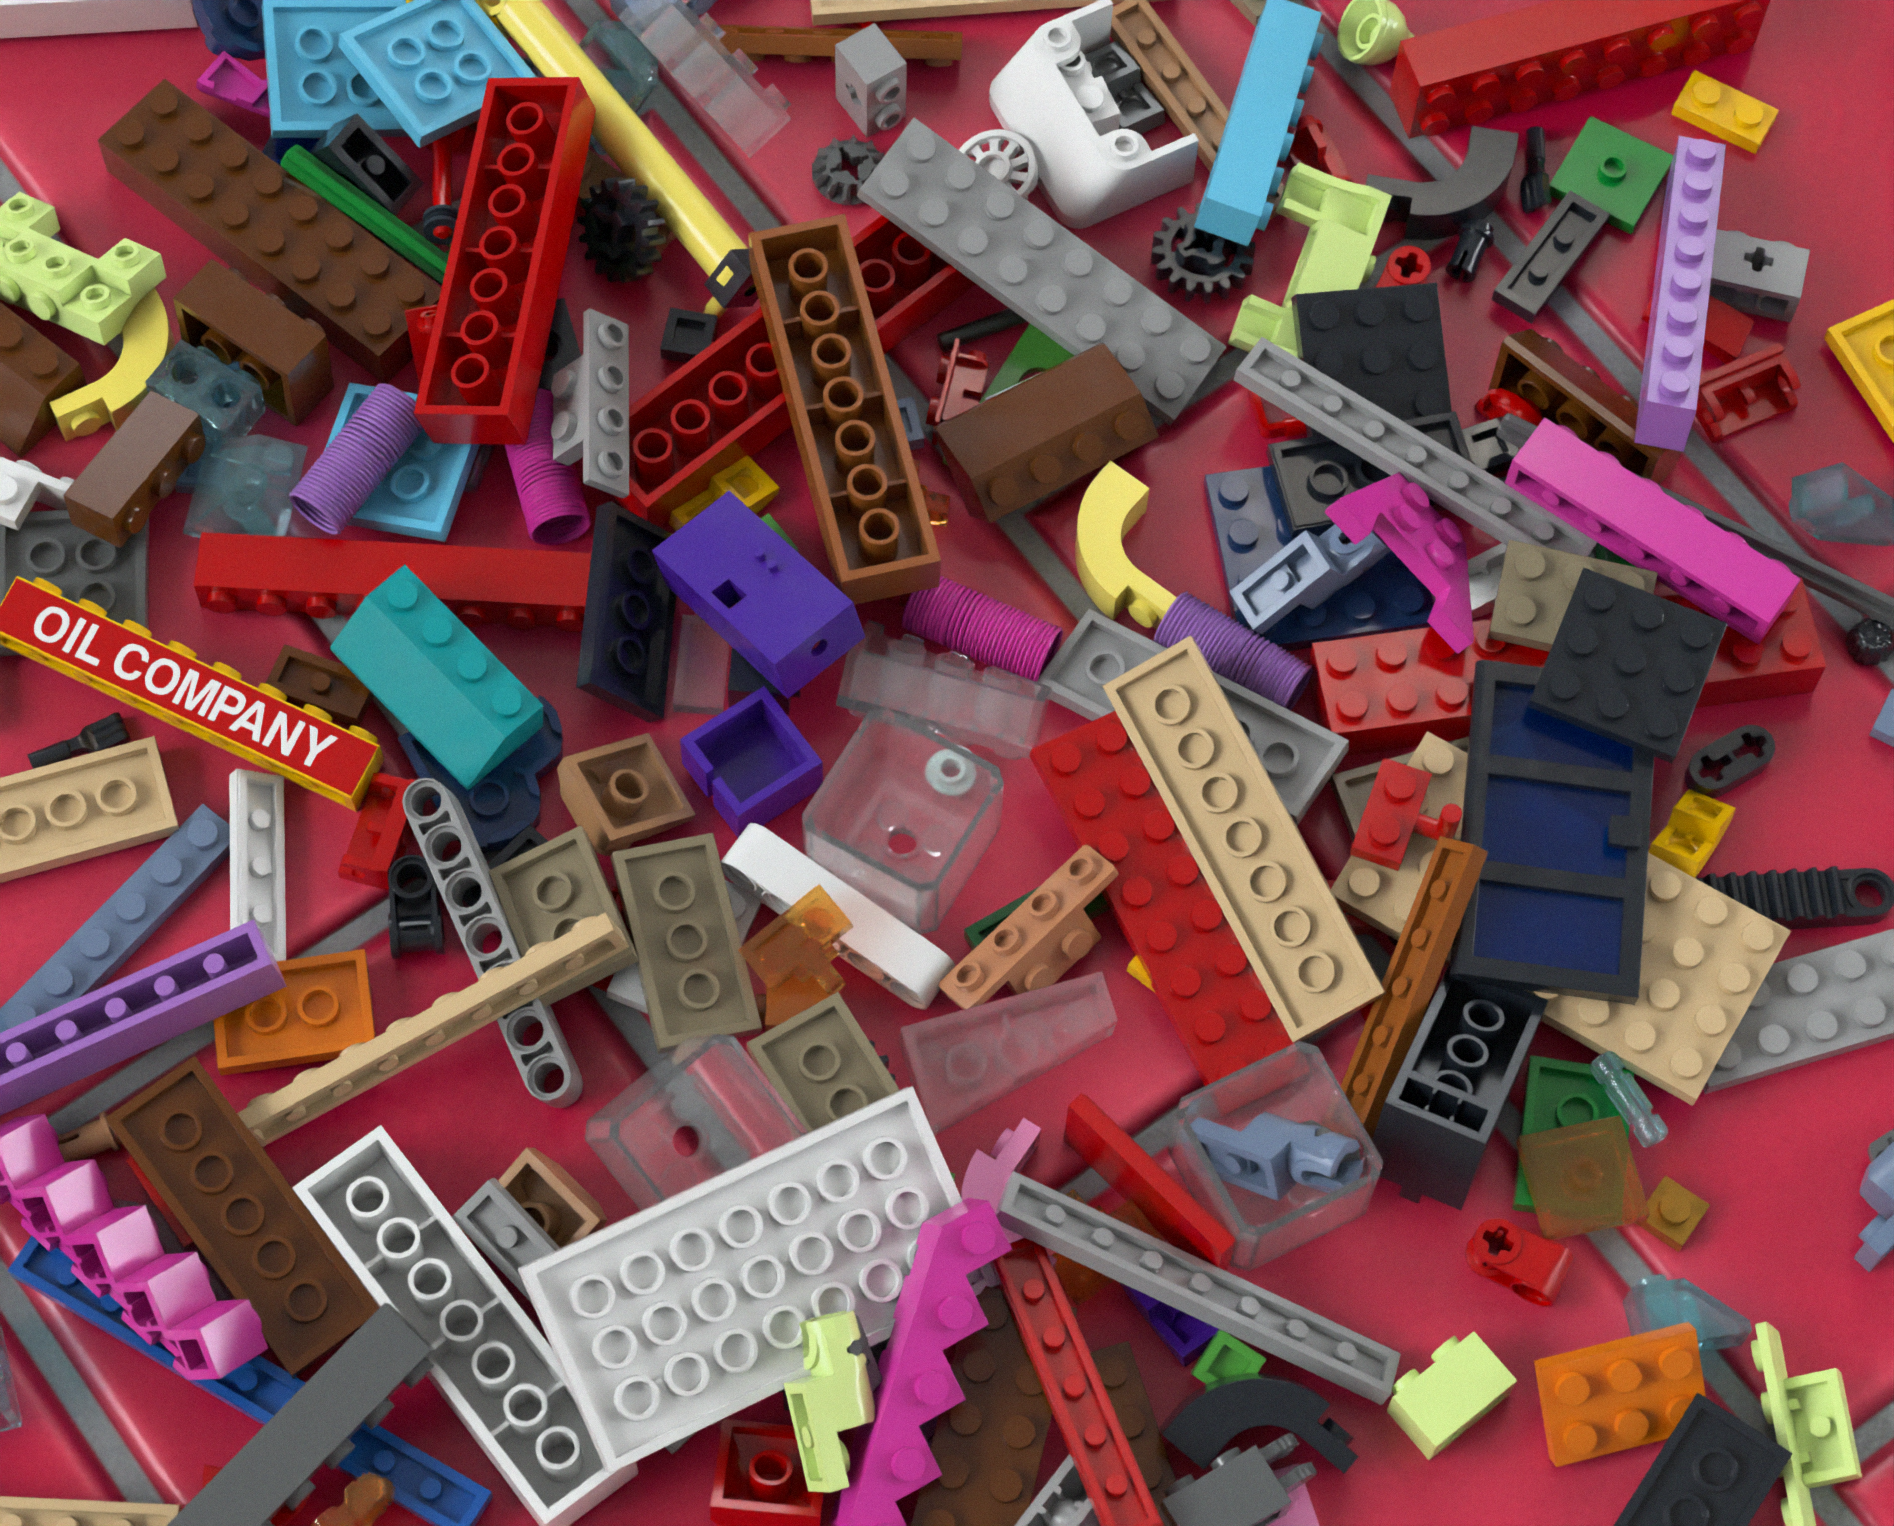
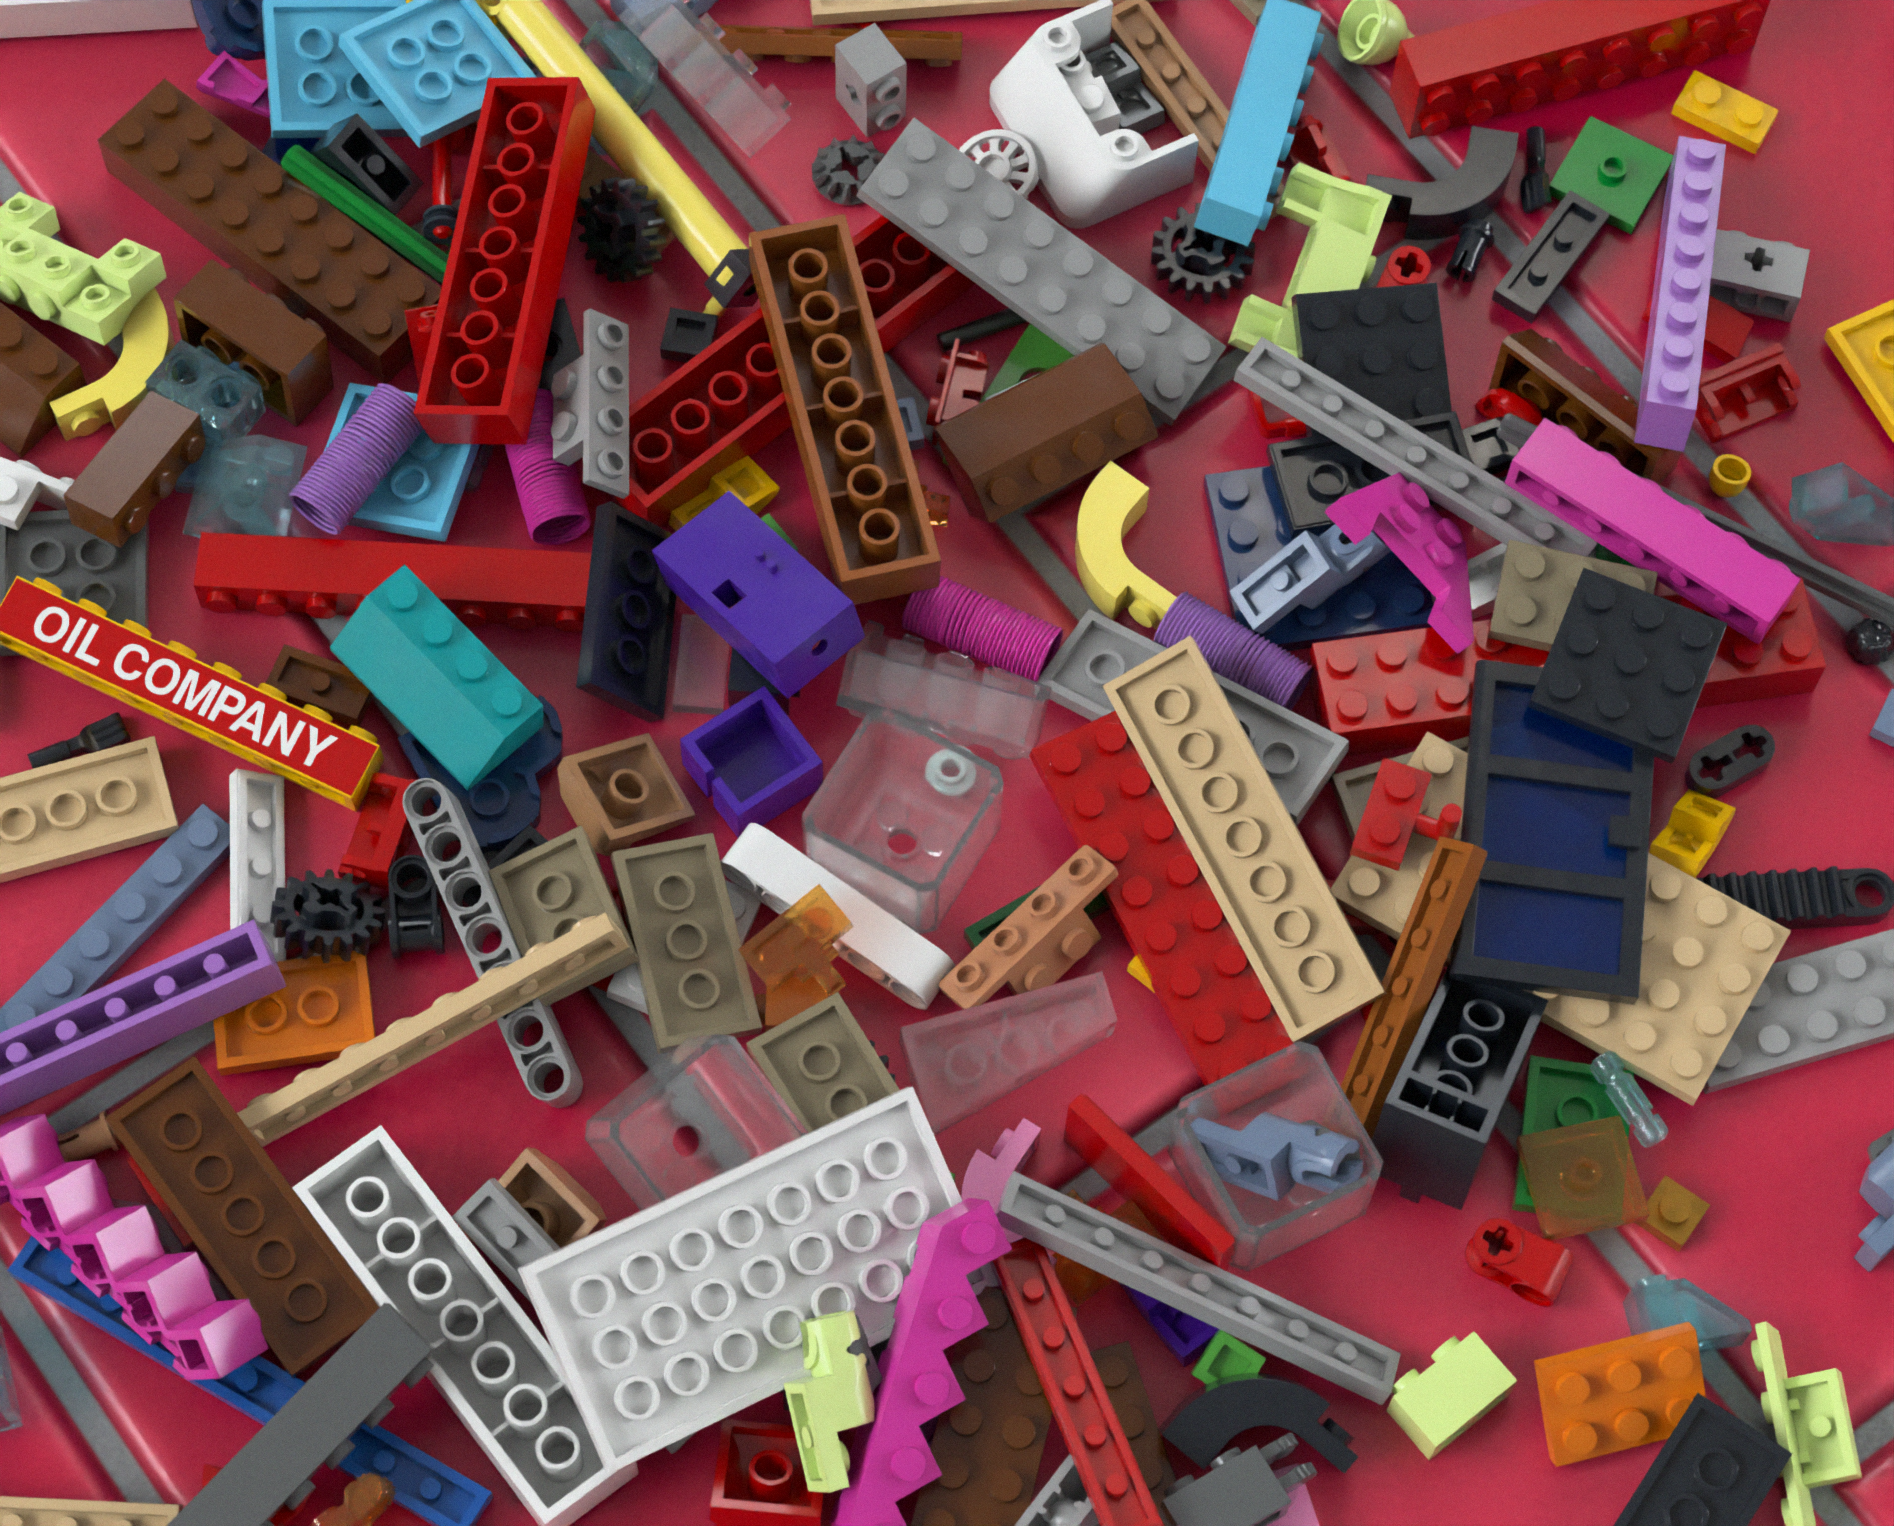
(327, 916): none -> black gear
(1729, 475): none -> yellow hinge

